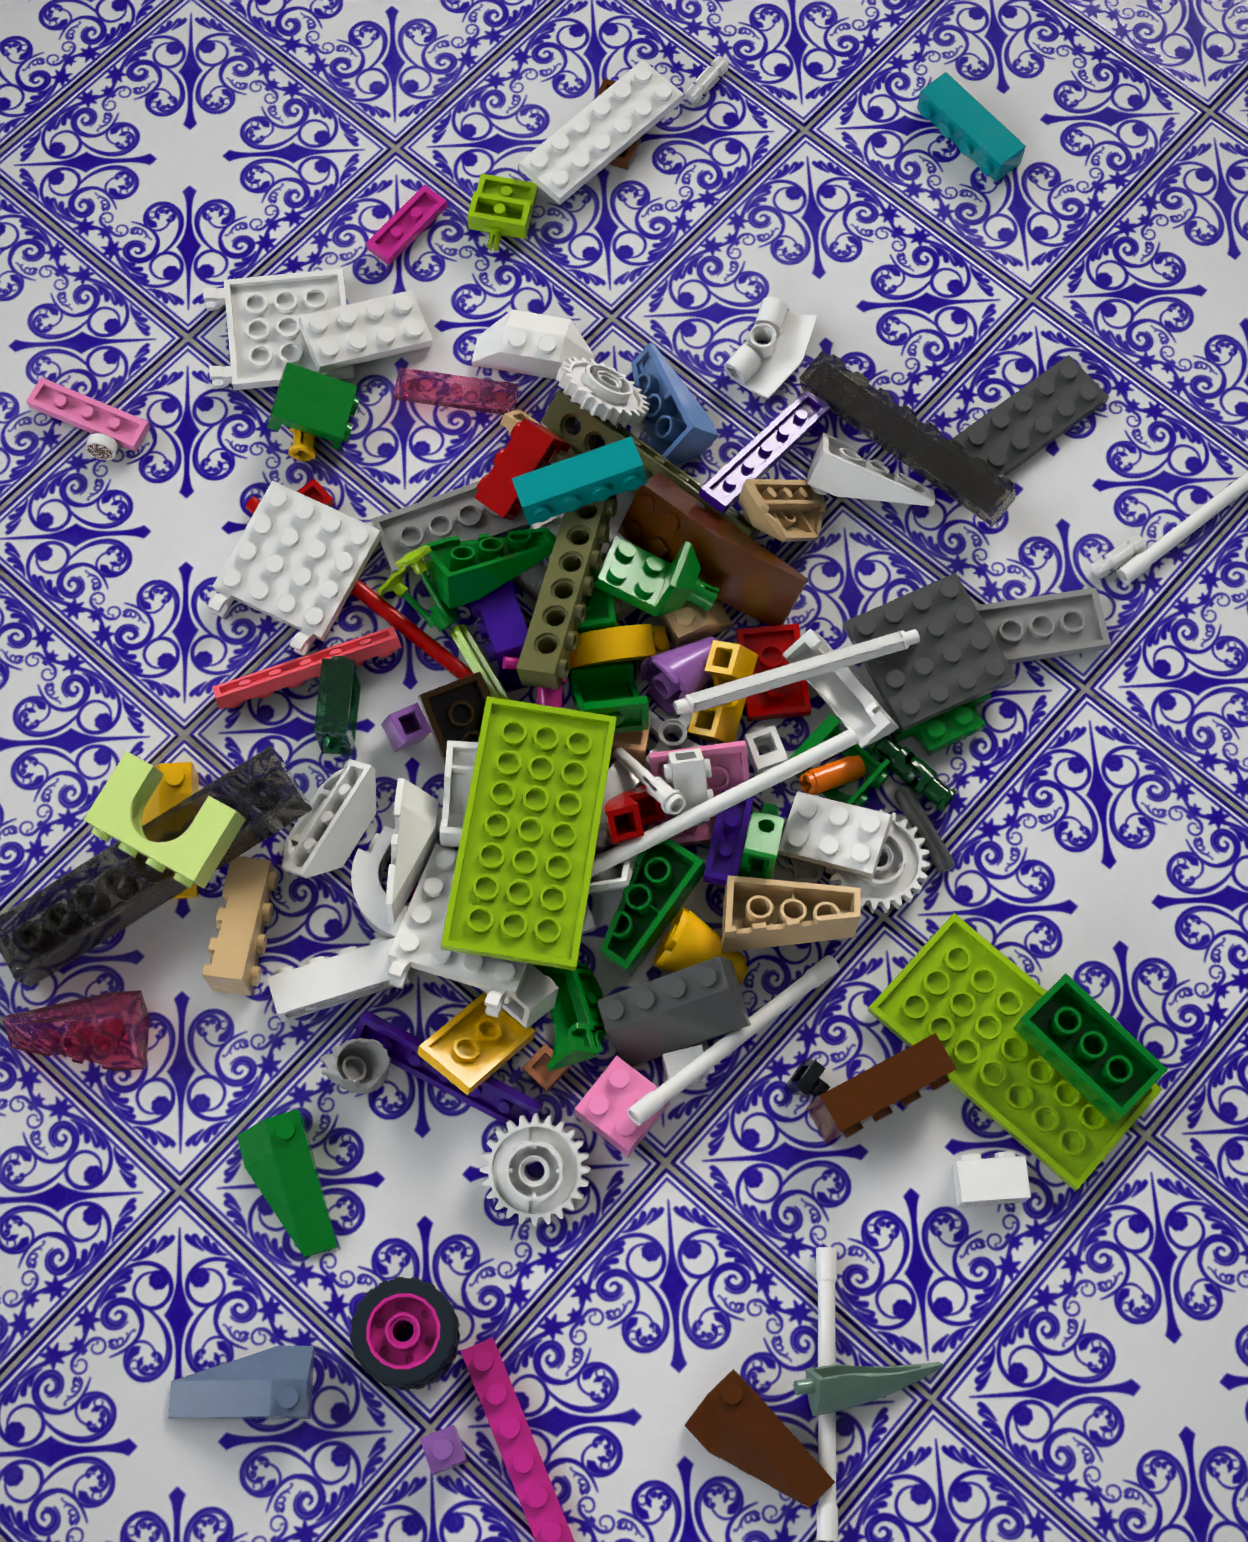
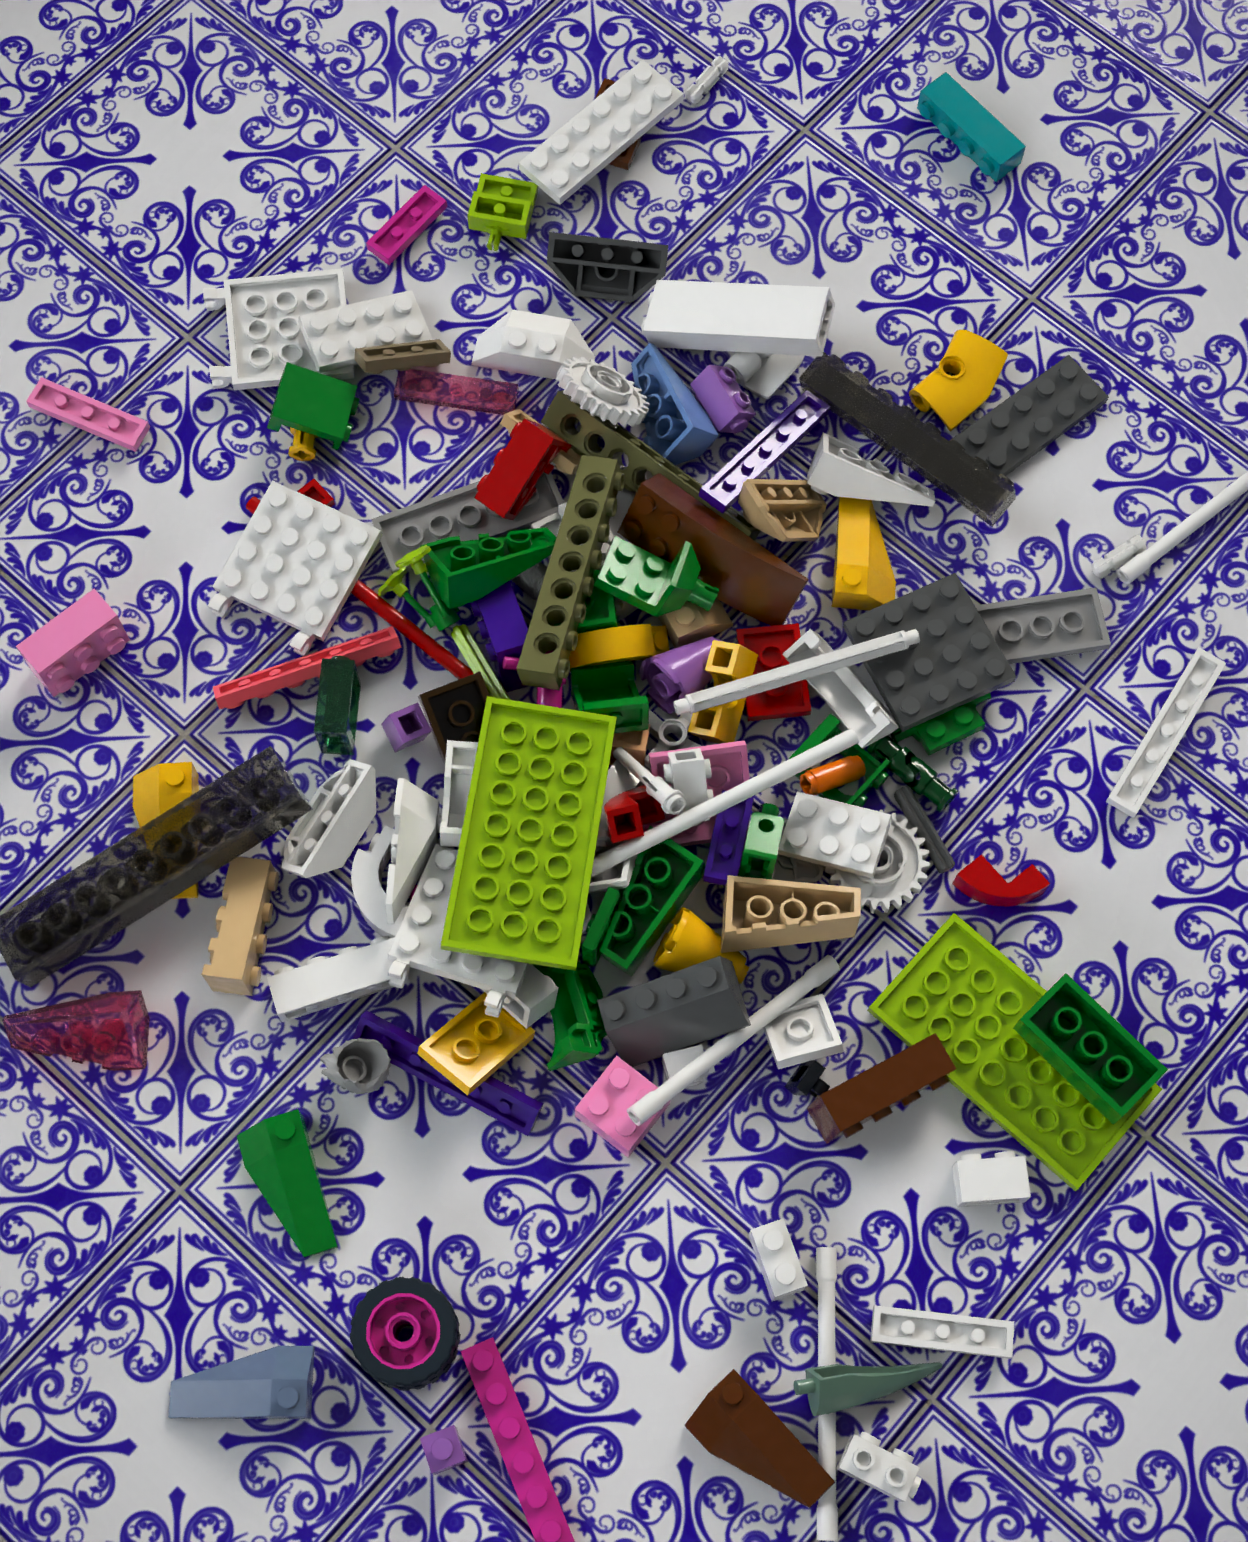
(74, 643): none -> bright pink brick
(101, 446): white tile -> none
(190, 856): yellowish green arch -> none
(402, 356): none -> dark tan plate
(531, 1195): white gear -> none
(538, 1071): nougat plate -> none
(580, 480): teal brick -> none
(598, 927): none -> green plate
(606, 265): none -> dark grey wedge
(723, 399): none -> medium lavender brick
(739, 317): none -> white brick
(767, 739): white brick -> none
(777, 1259): none -> white brick
(803, 1033): none -> white plate
(861, 564): none -> yellow wedge
(879, 1468): none -> white brick
(942, 1332): none -> white plate
(976, 370): none -> yellow panel
(987, 886): none -> red brick
(1165, 732): none -> white plate

